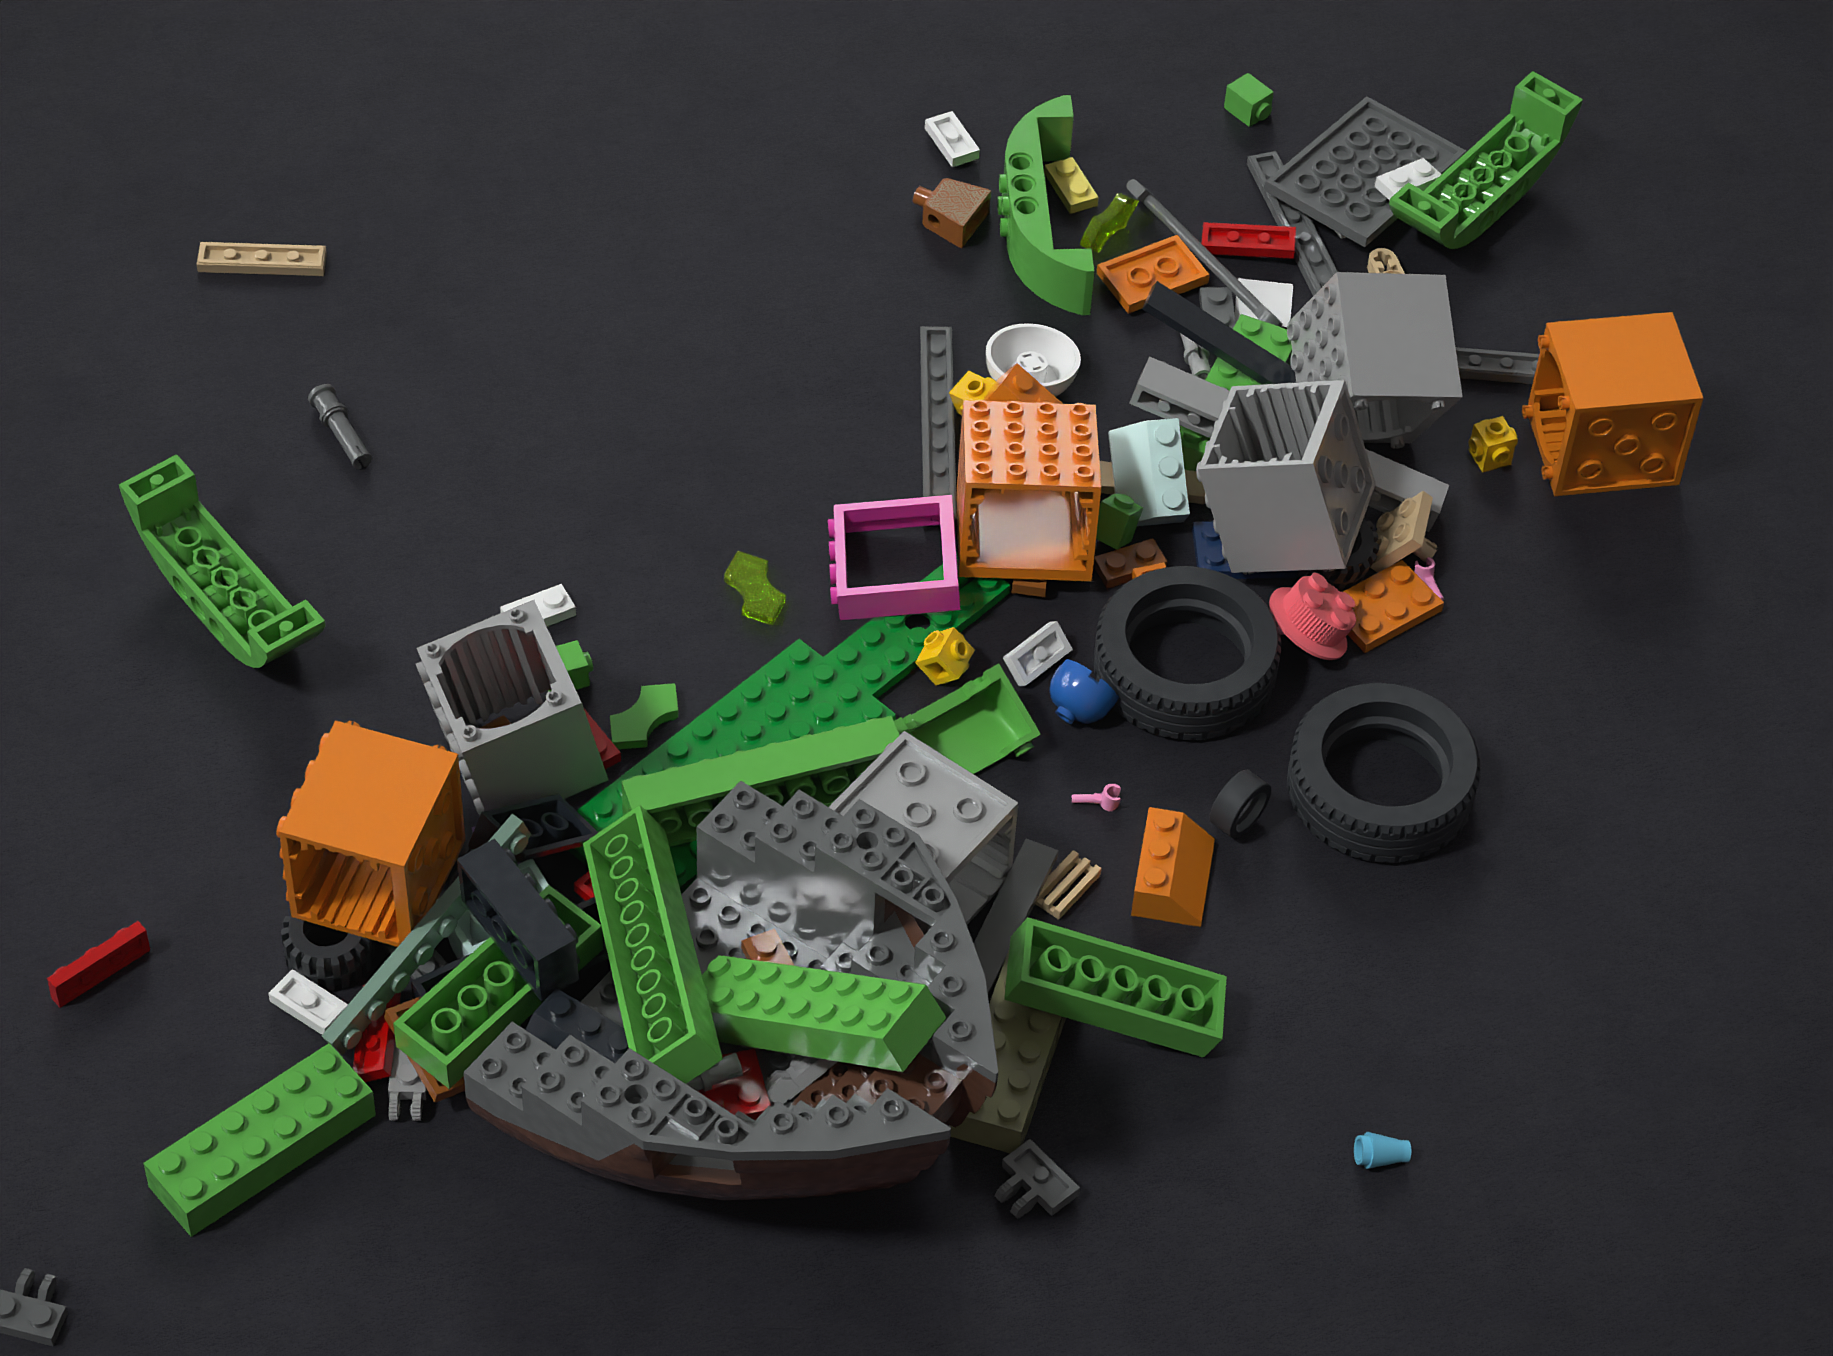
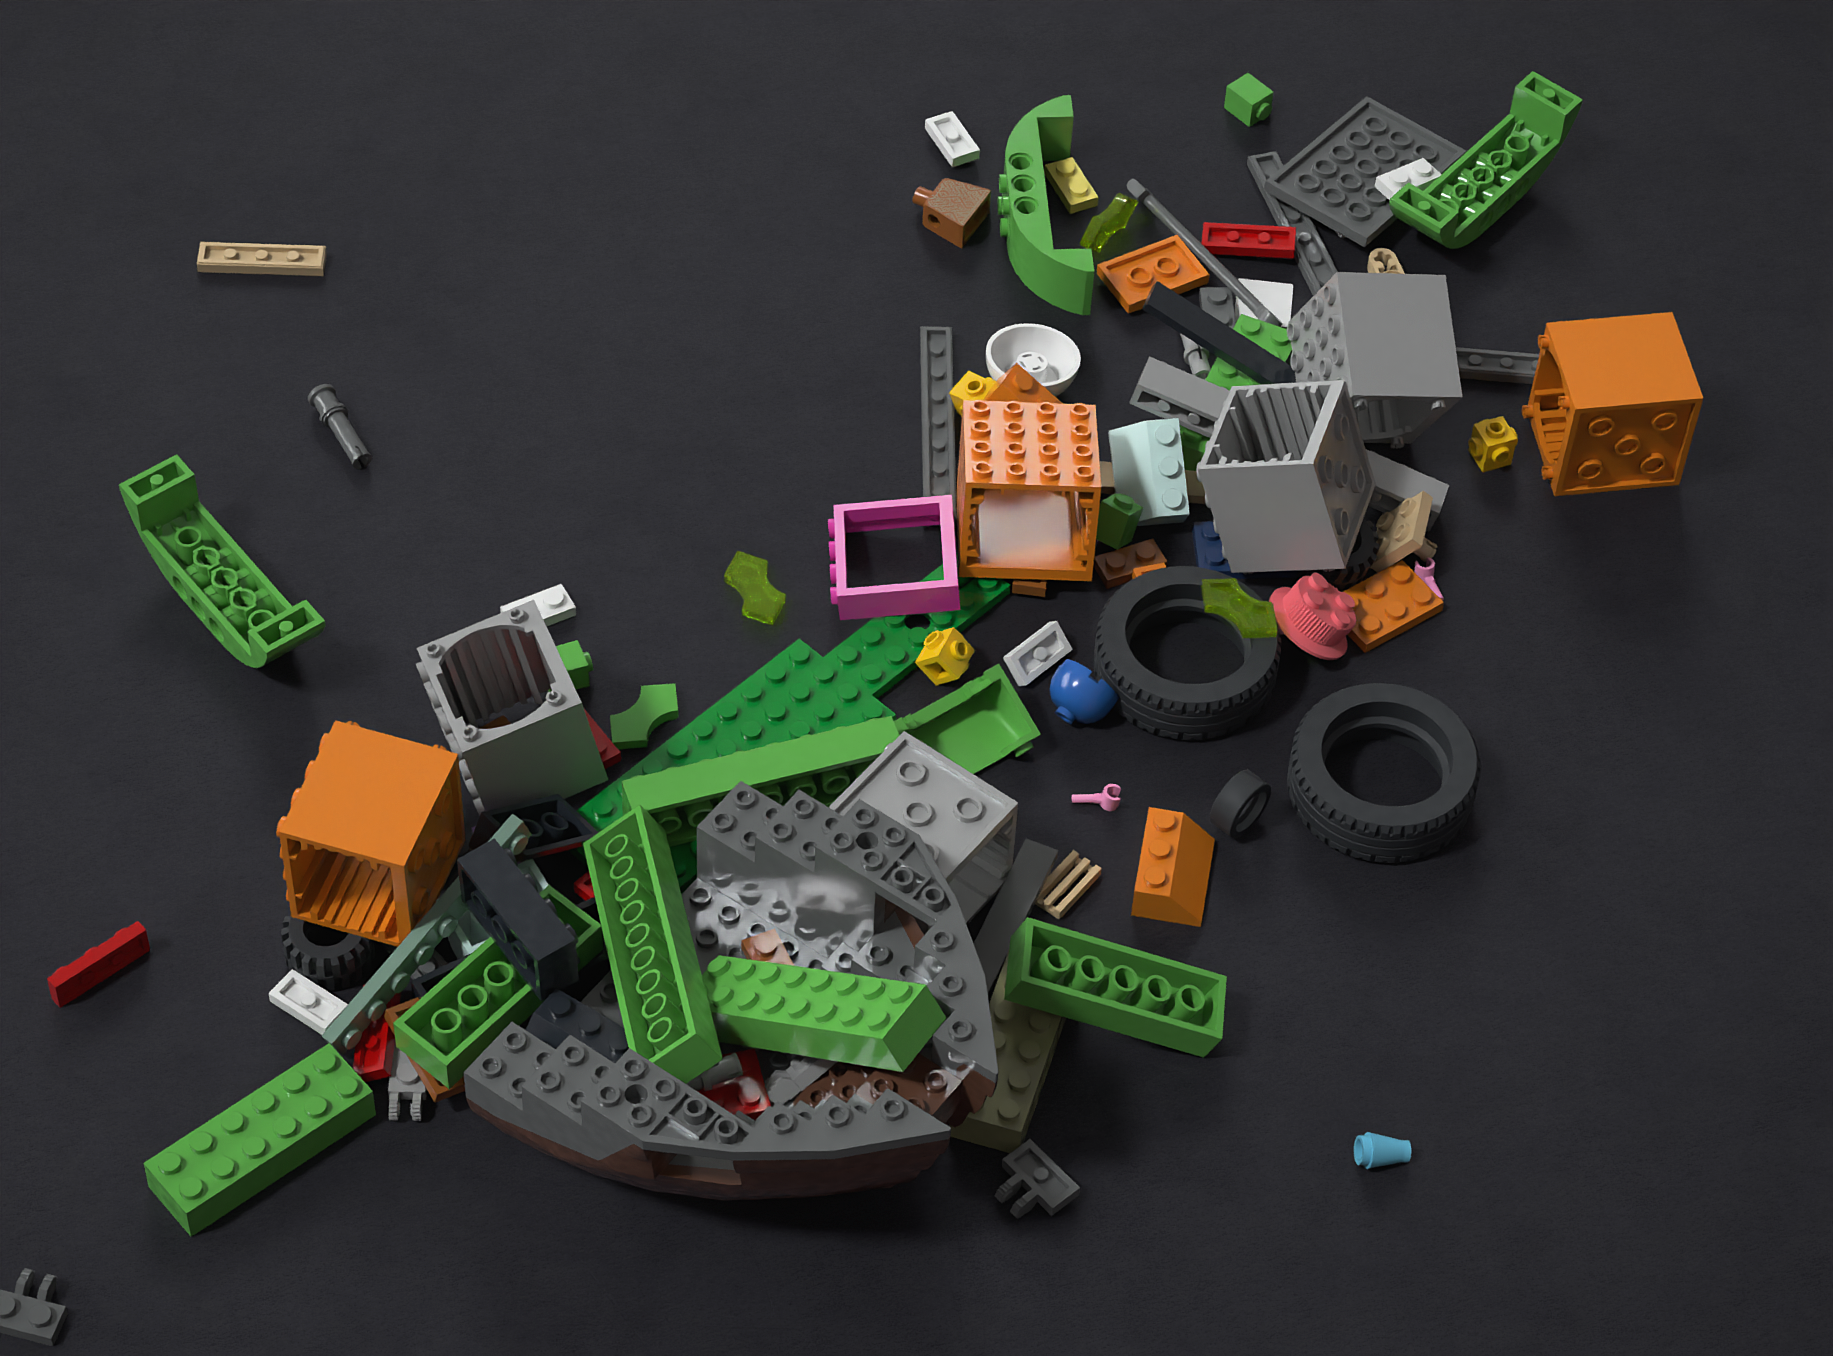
(1250, 615): none -> clear neon green tile

